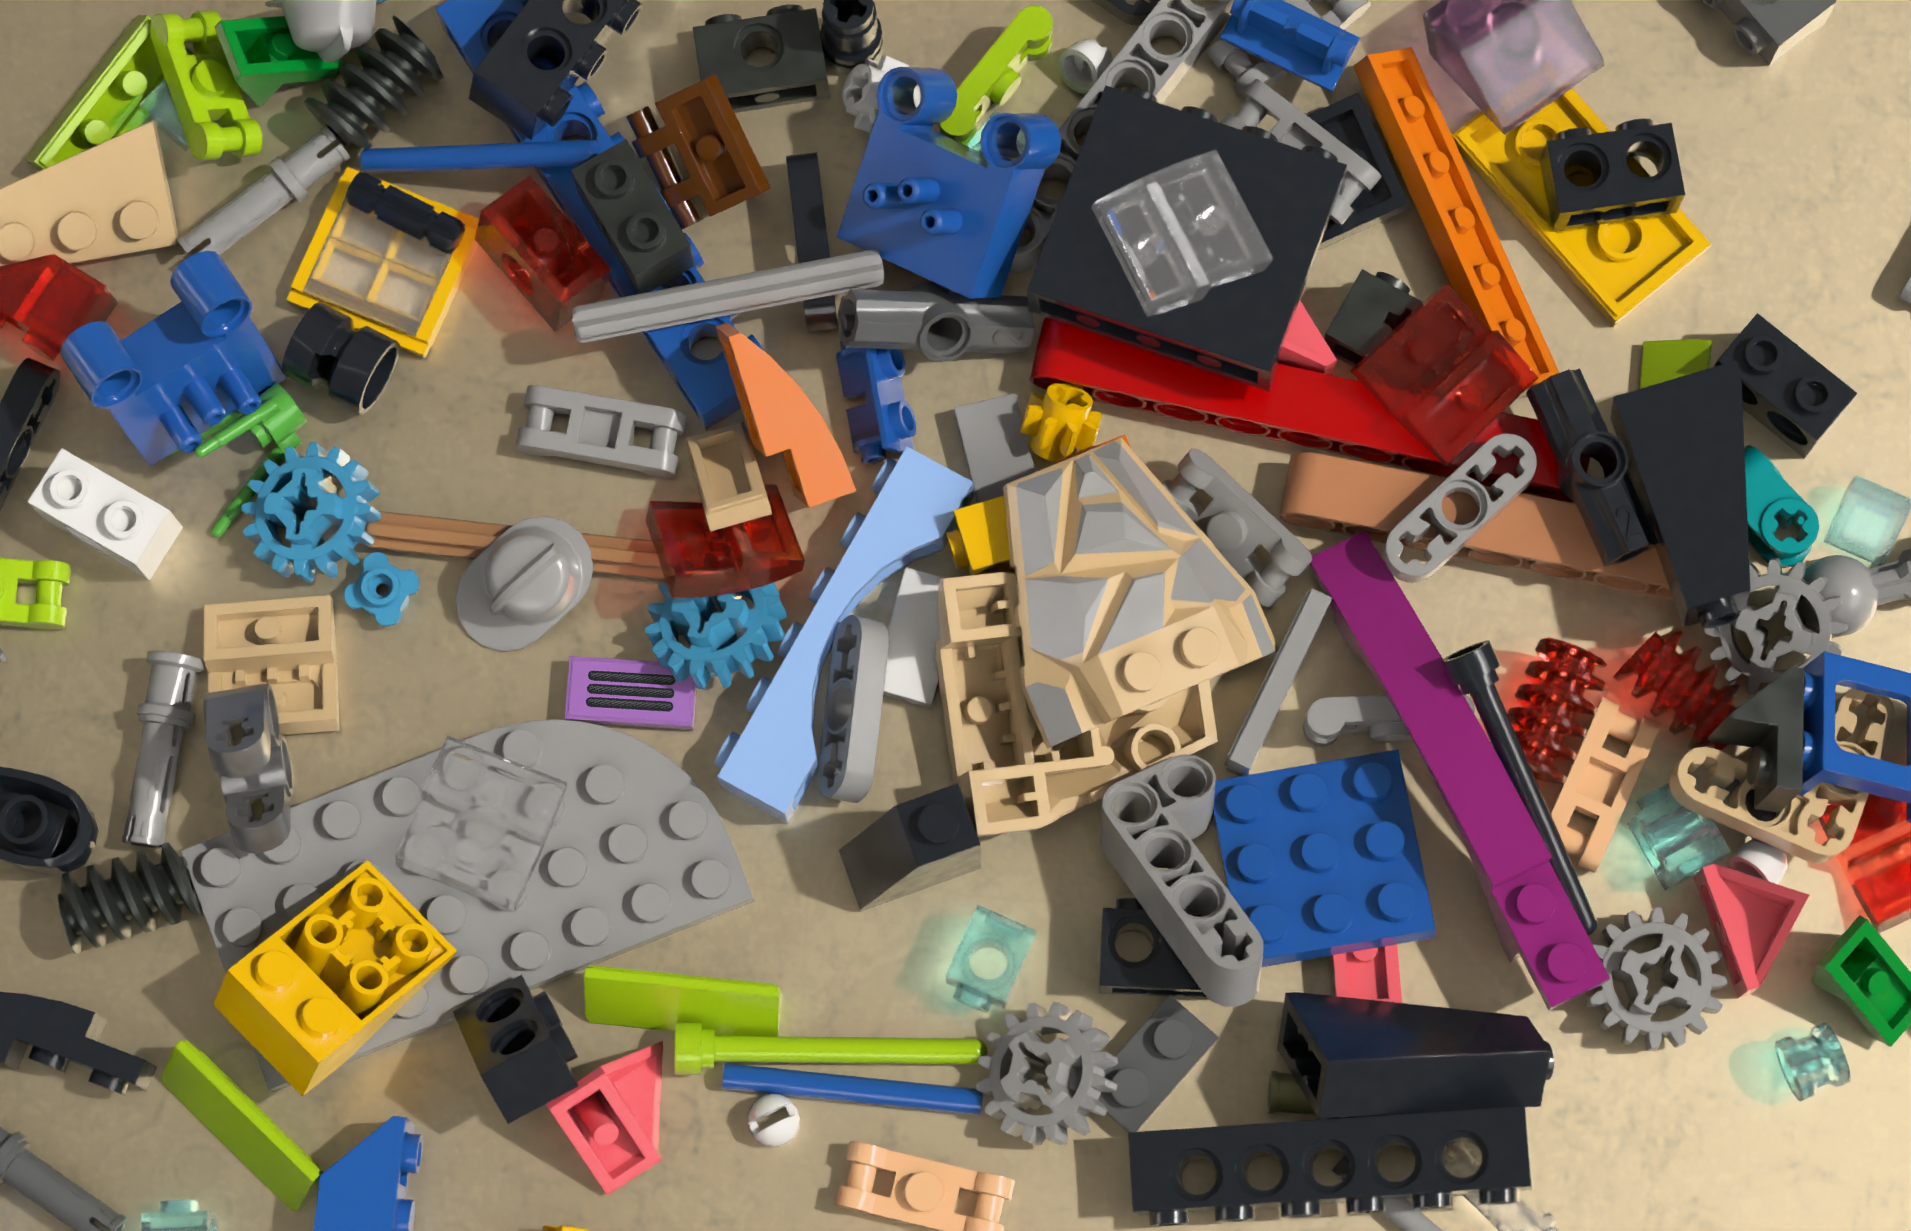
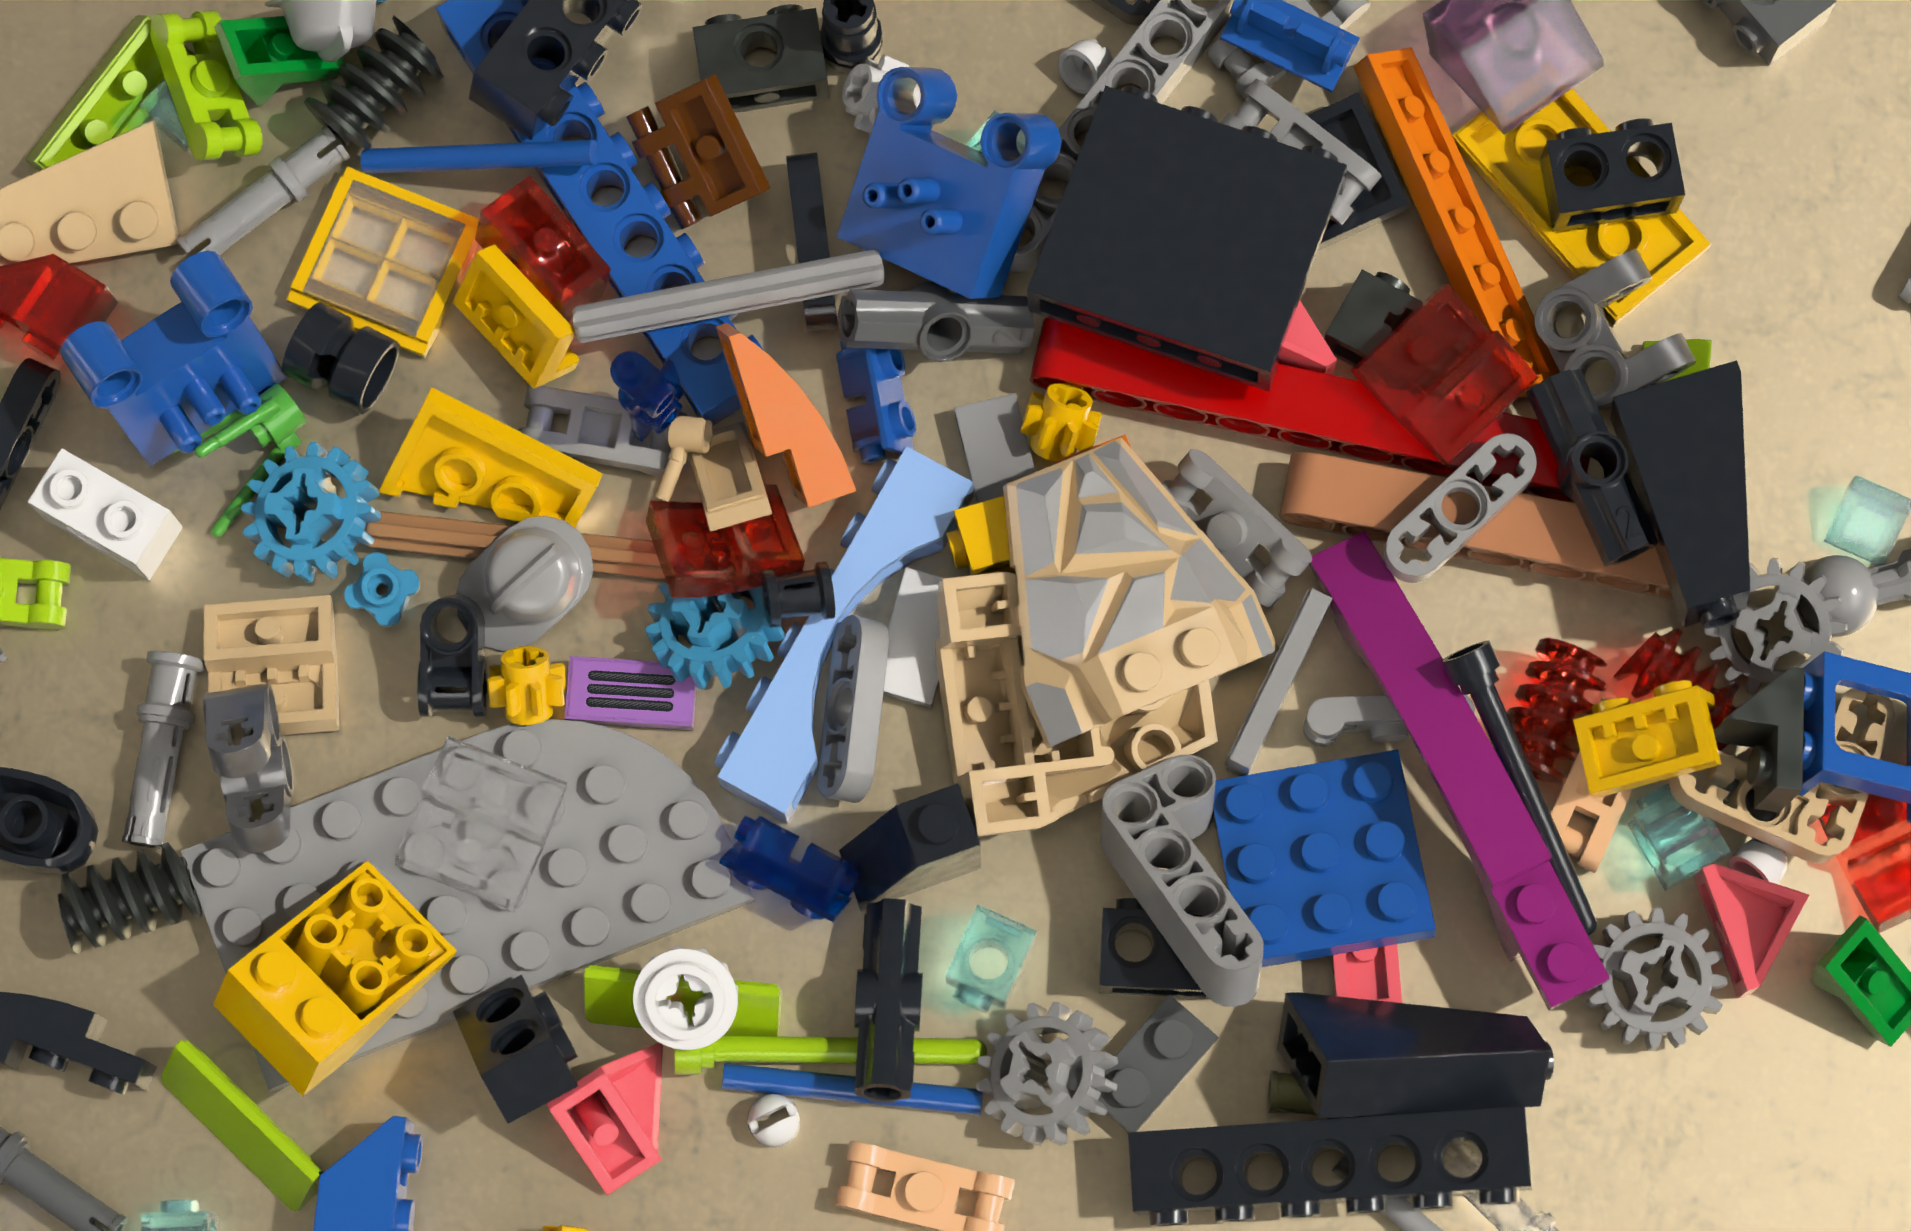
(405, 212): black axle -> none
(452, 663): none -> black piece
(487, 464): none -> yellow wing
(516, 318): none -> yellow bracket
(526, 685): none -> yellow gear
(633, 217): pearl dark grey brick -> none
(647, 392): none -> clear blue hinge
(668, 1020): none -> white gear
(684, 435): none -> tan hand
(763, 861): none -> clear blue hinge
(798, 594): none -> black bush
(888, 1000): none -> black piece
(997, 74): lime plate -> none
(1182, 233): clear slope -> none
(1597, 341): none -> flat silver piece
(1647, 740): none -> yellow bracket
(1775, 504): teal piece -> none
(1786, 386): black brick -> none
(1813, 1061): clear light blue wheel -> none

